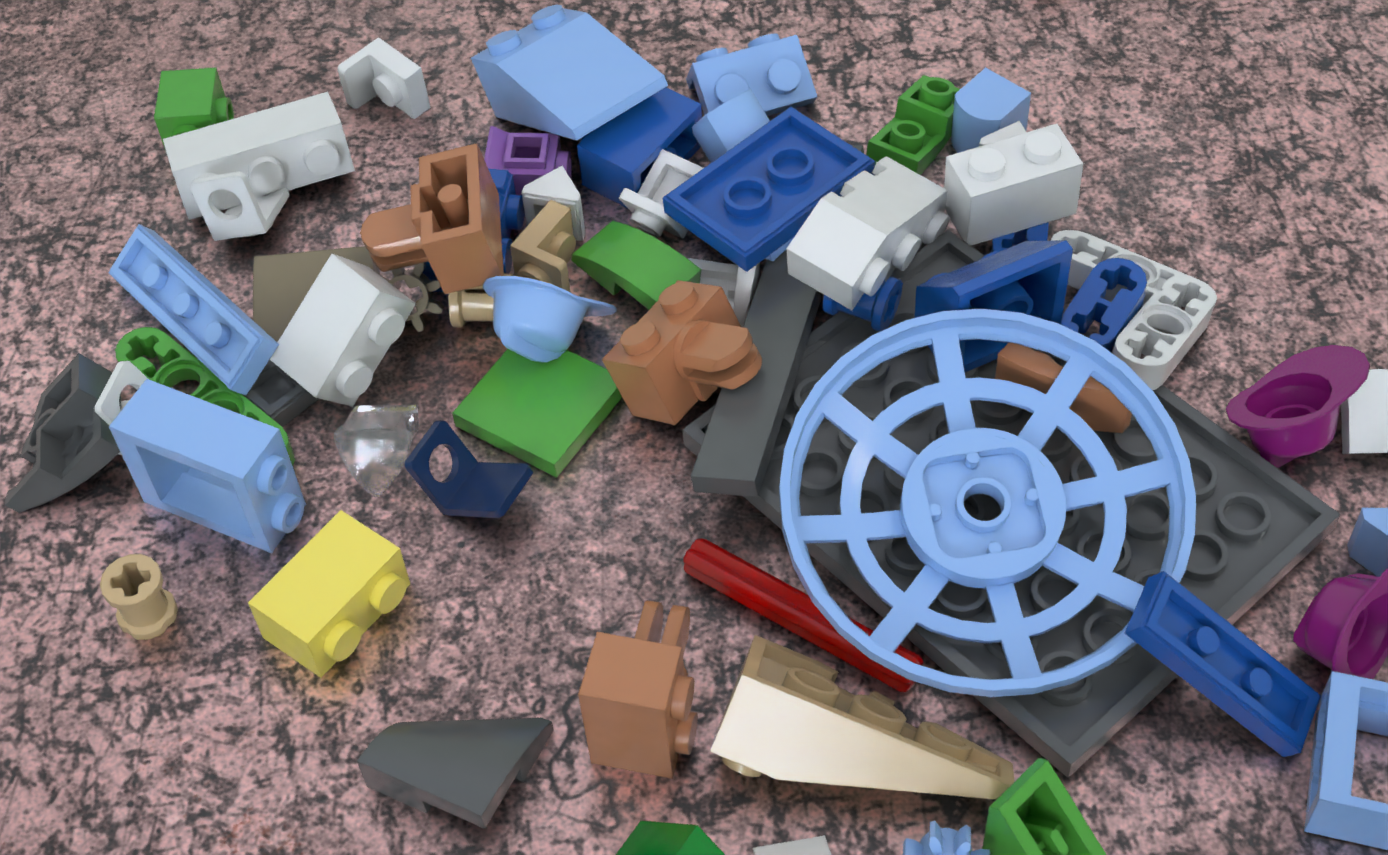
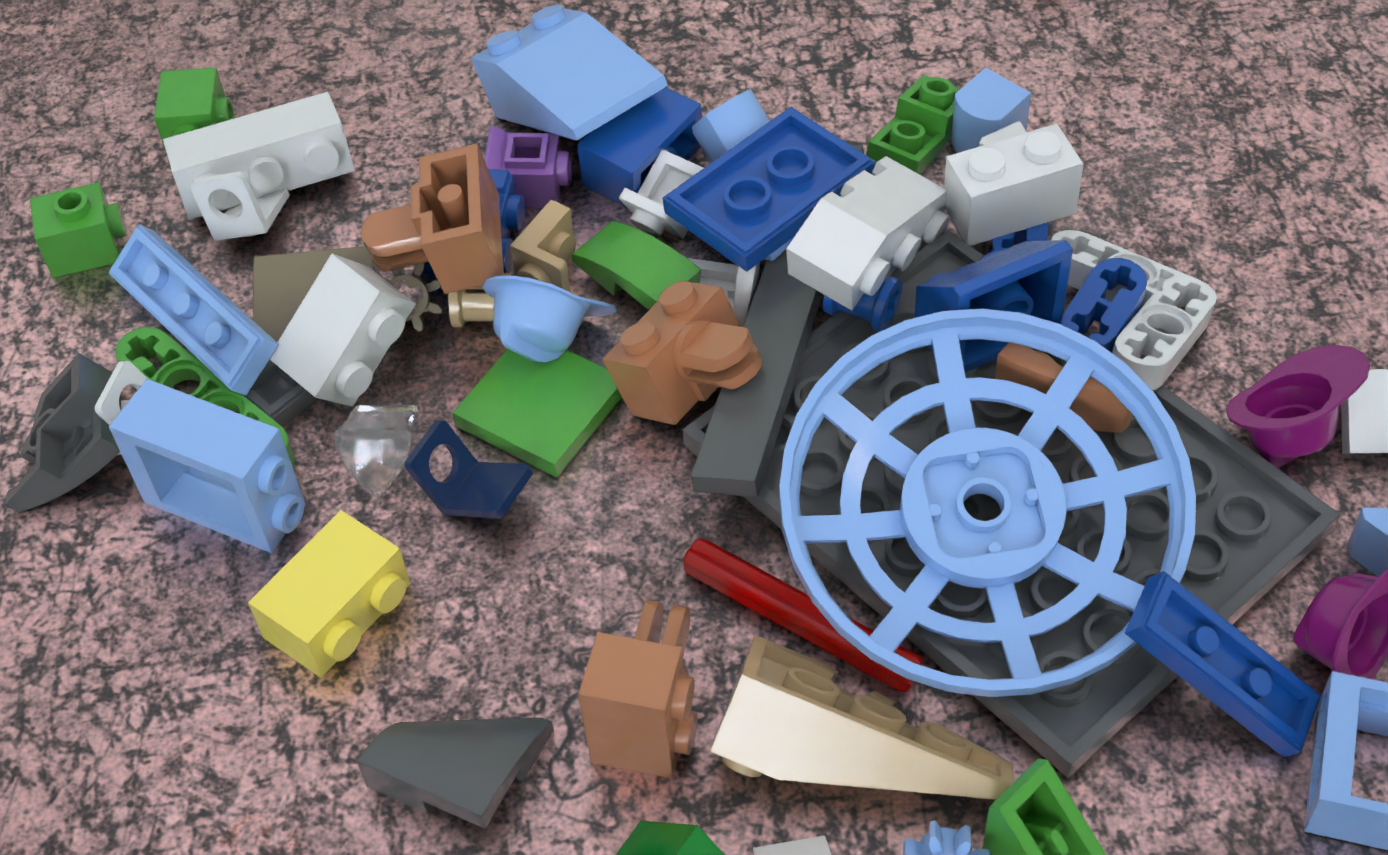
(77, 229): none -> bright green brick
(136, 591): tan bush -> none
(385, 73): white bracket -> none
(559, 188): white slope -> none
(769, 67): light blue bracket -> none

